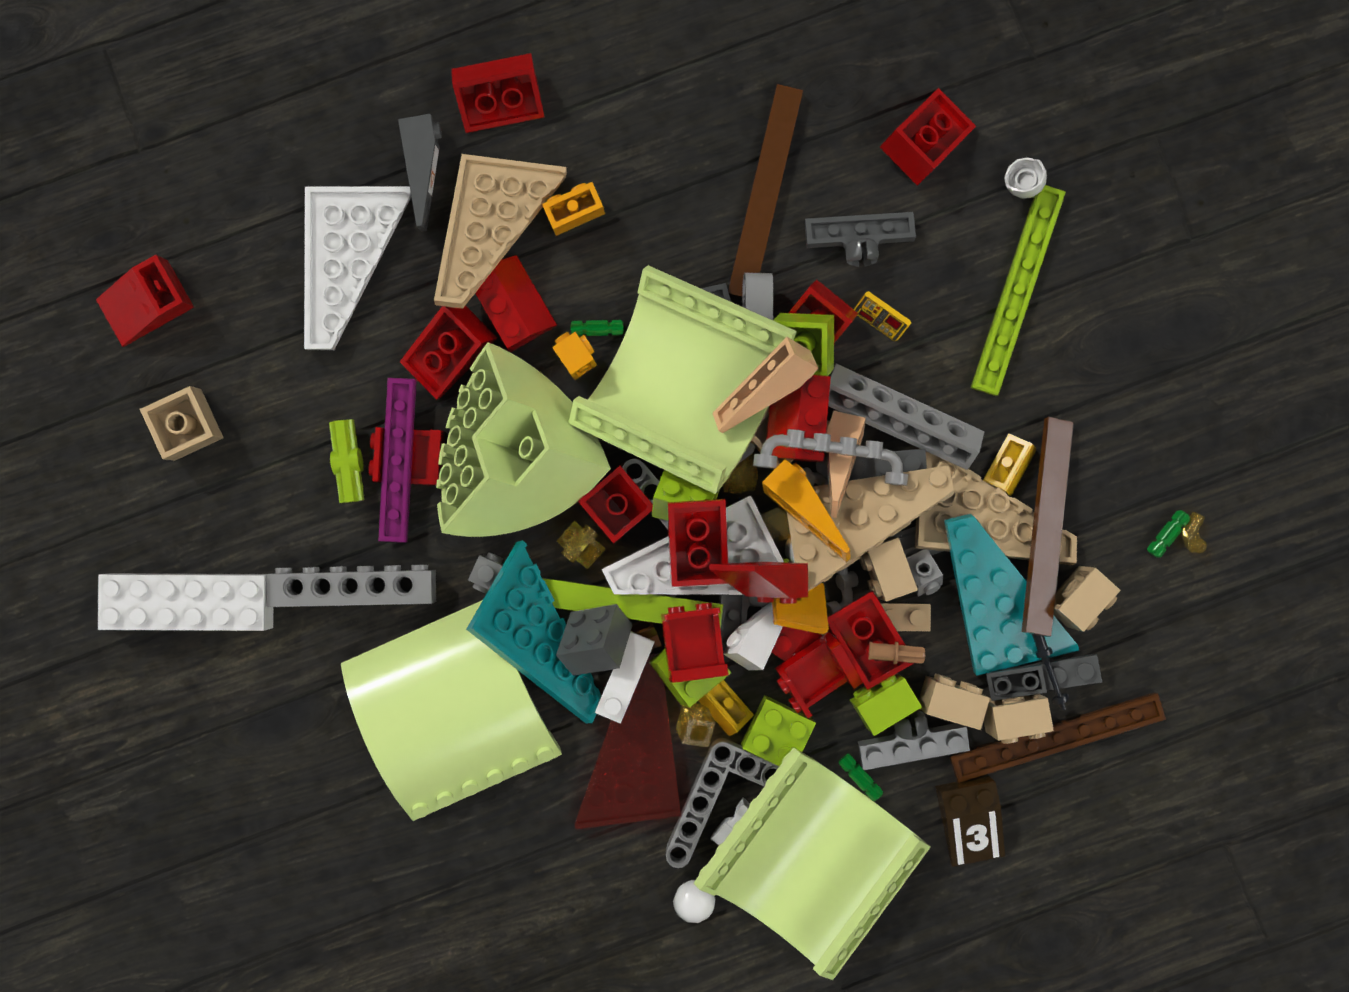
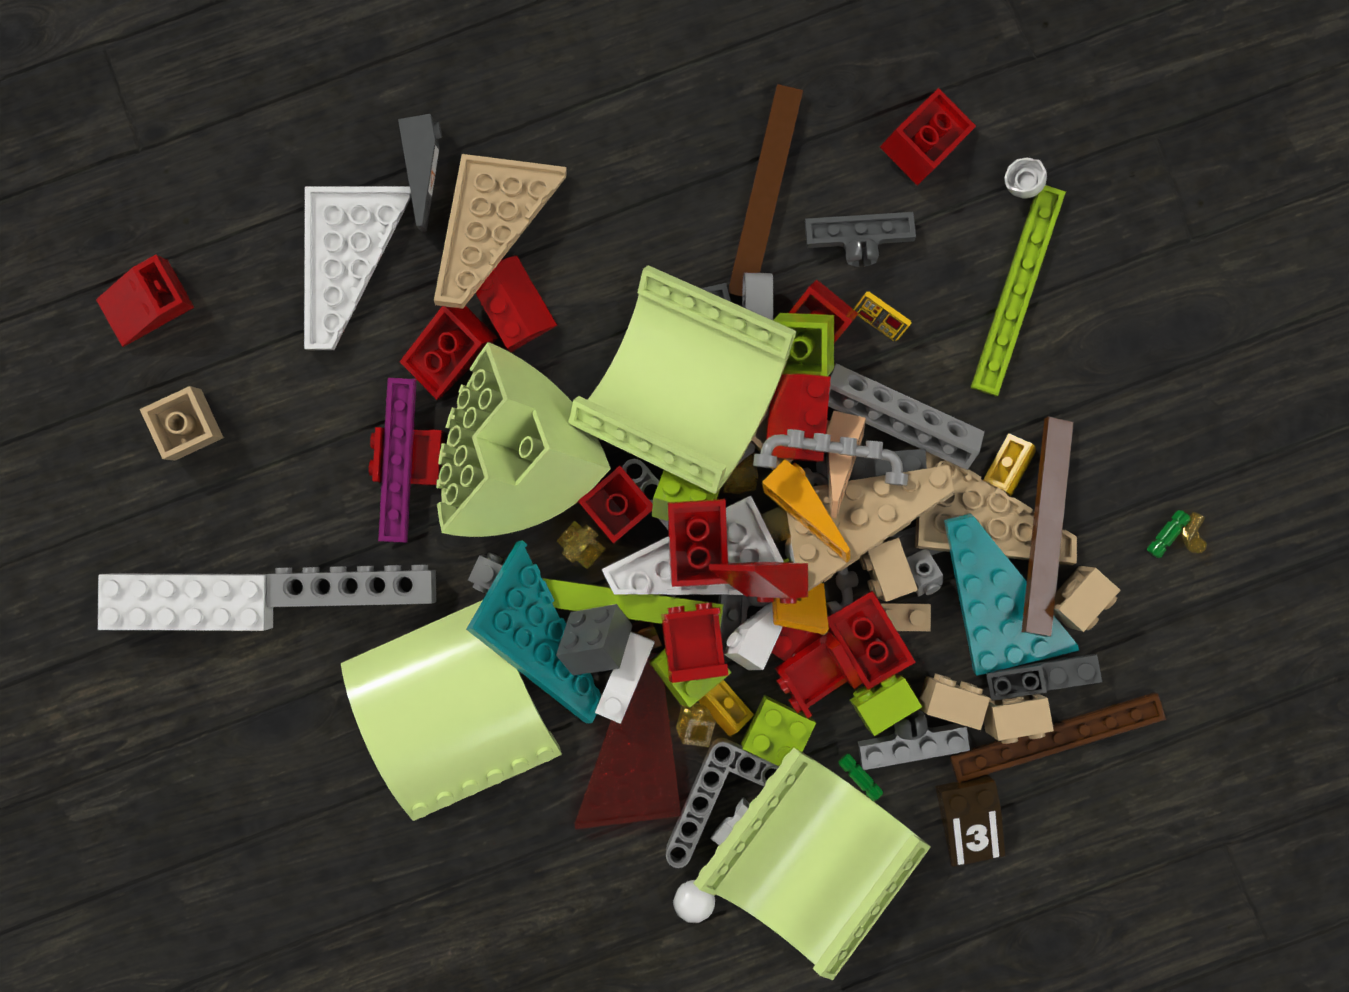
(346, 461): lime piece -> none
(497, 93): red slope -> none
(573, 208): light orange brick -> none
(575, 354): light orange brick -> none
(597, 327): green axle -> none
(773, 379): light nougat slope -> none
(896, 653): medium nougat axle -> none
(1044, 653): black piece -> none

